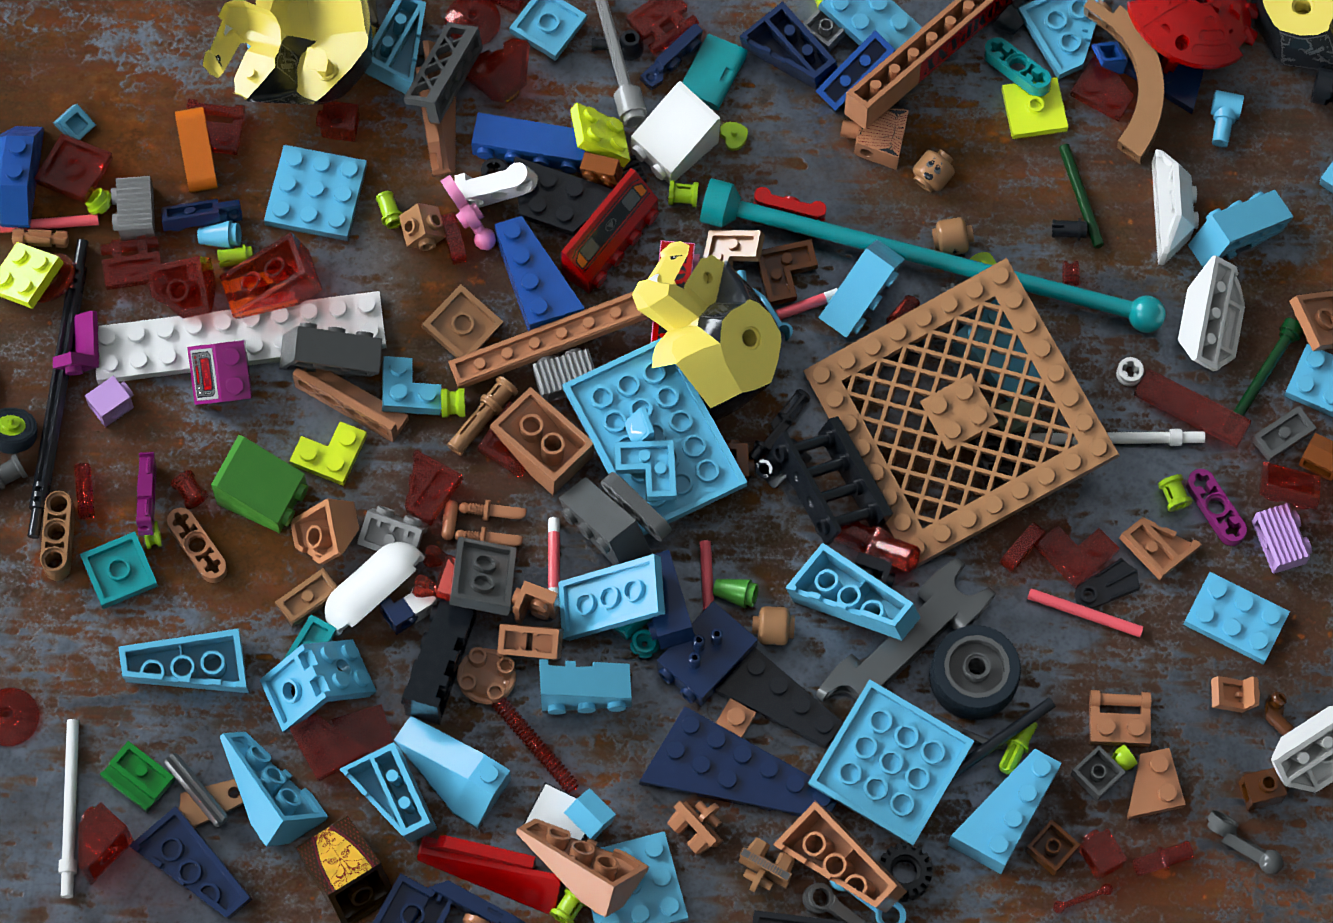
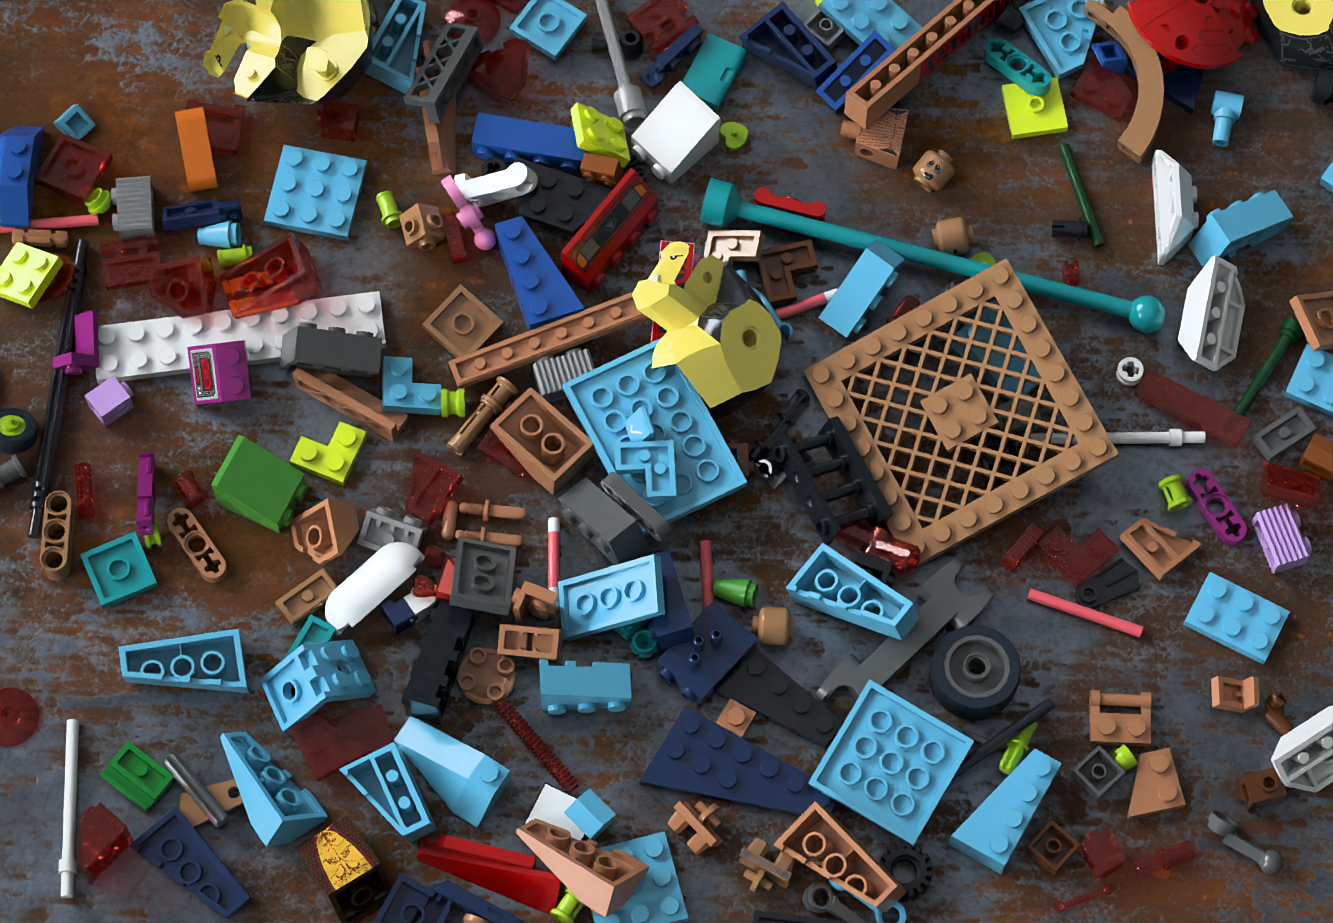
(683, 193): lime bush -> none

